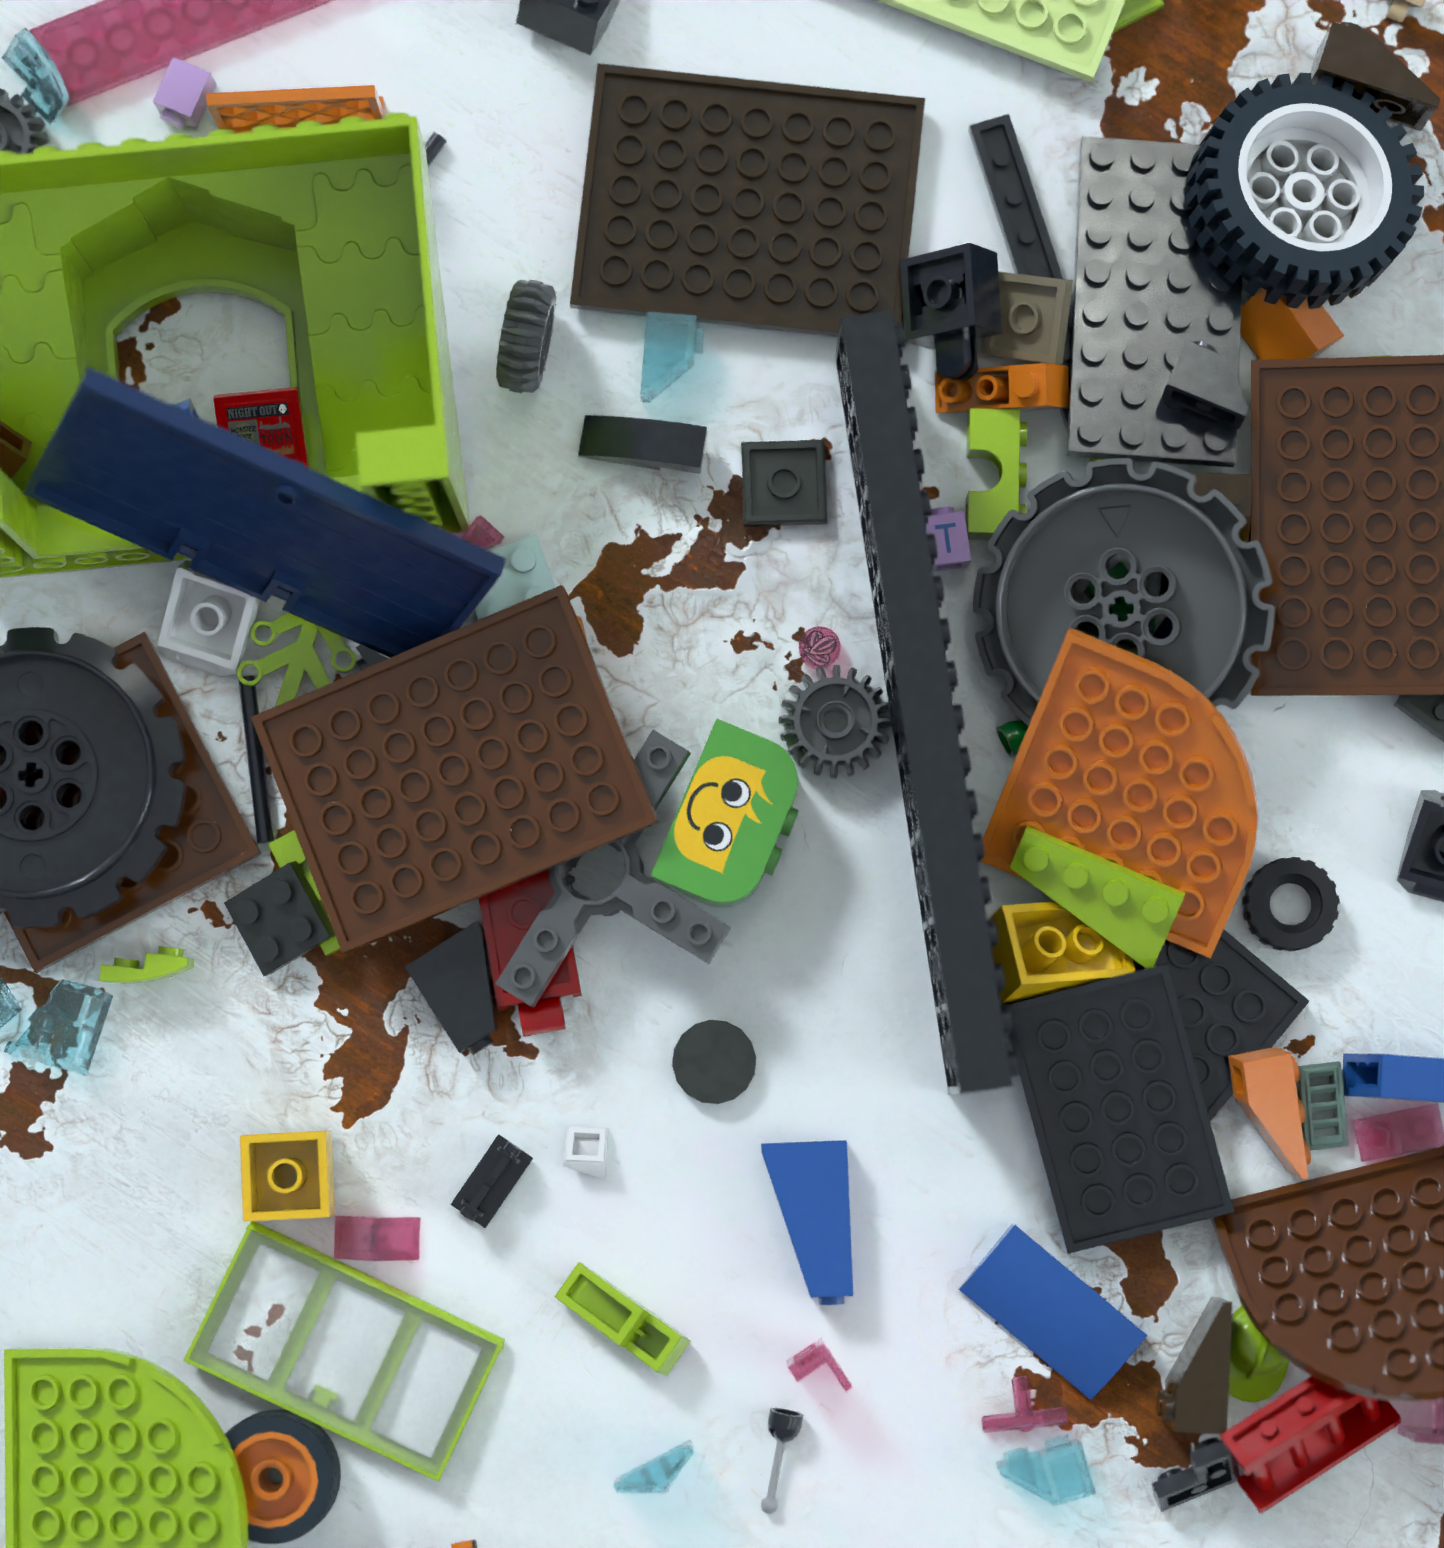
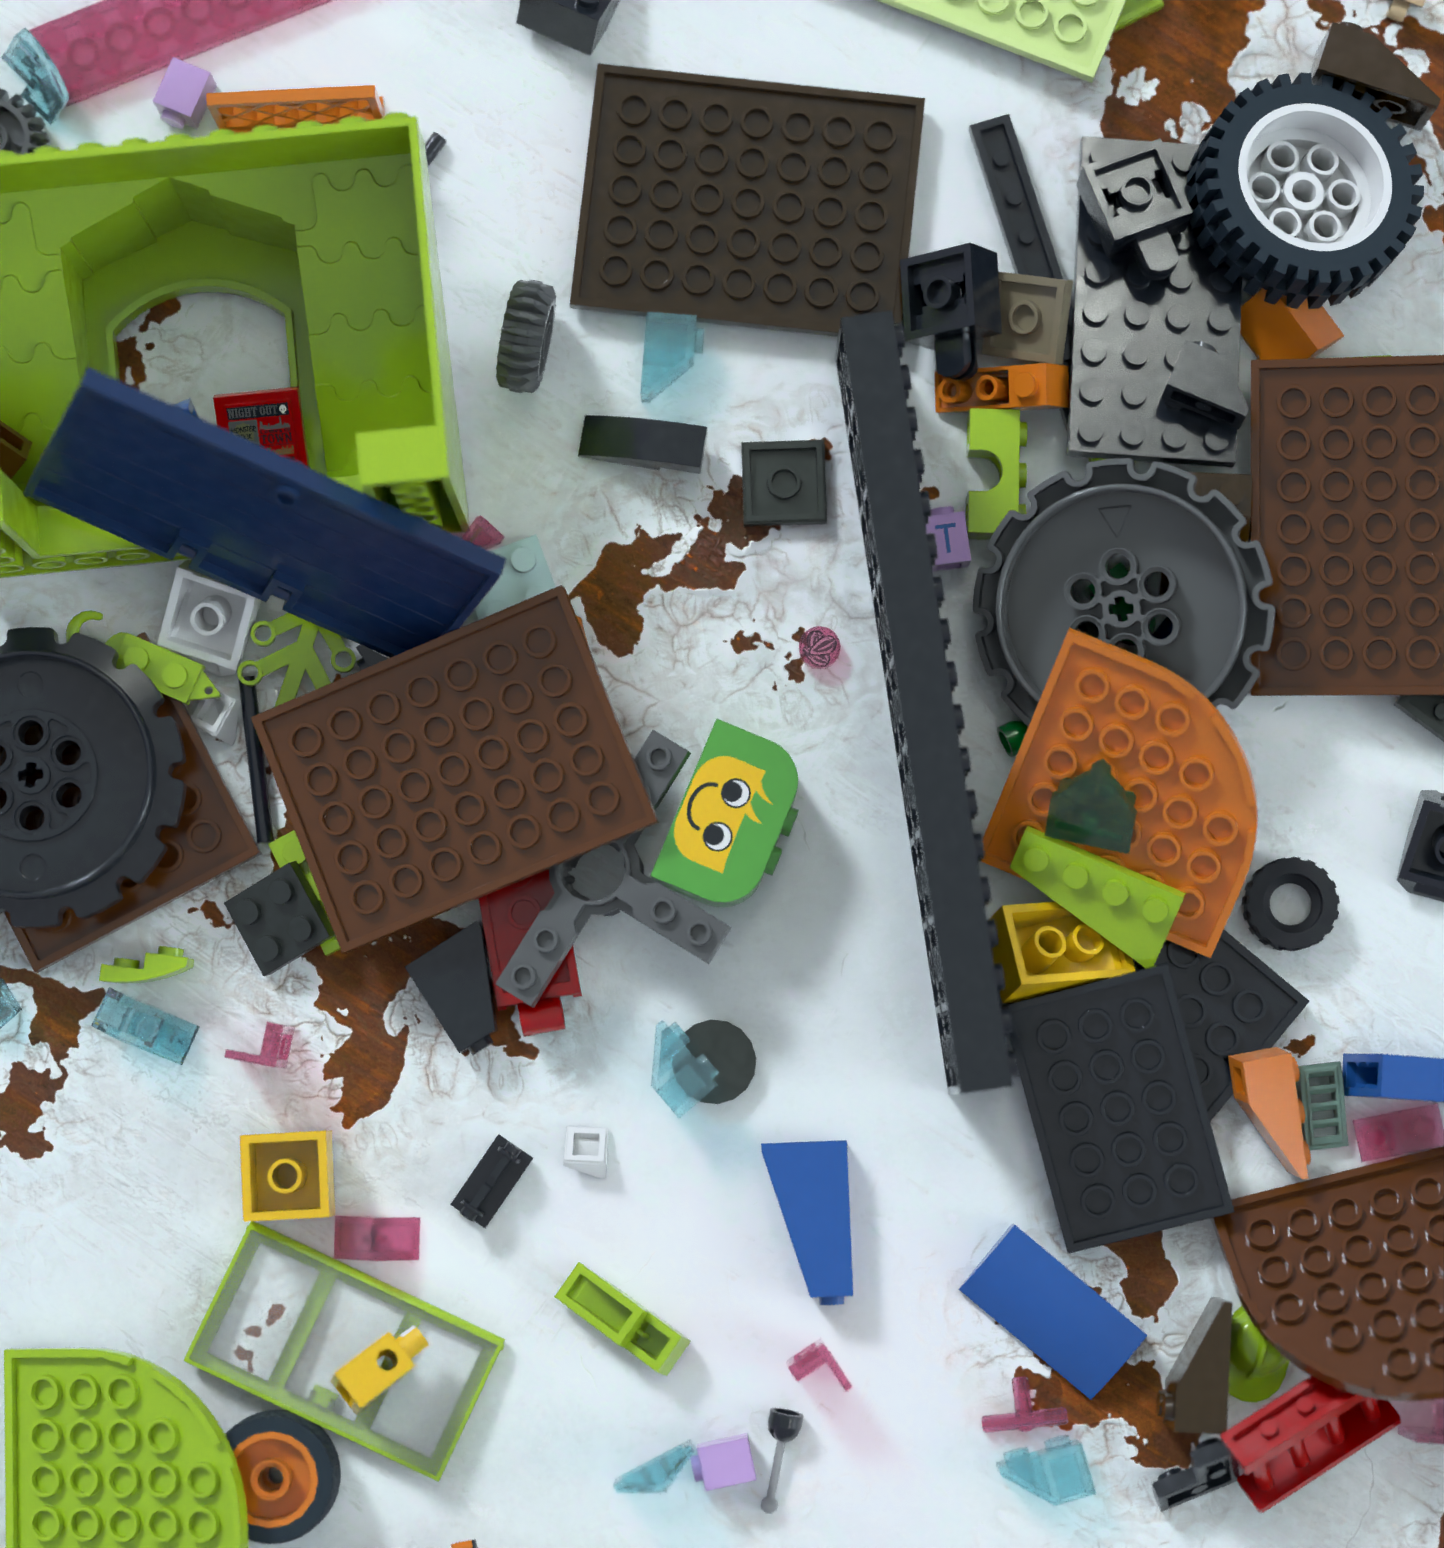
(65, 1028): clear light blue slope -> none
(145, 1026): none -> clear light blue slope
(170, 672): none -> lime plate
(218, 717): none -> white slope
(274, 1048): none -> clear pink panel
(364, 1381): none -> yellow torso
(676, 1073): none -> clear light blue slope
(724, 1462): none -> lavender brick
(835, 747): dark grey gear -> none
(1093, 810): none -> clear green slope
(1137, 206): none -> brick

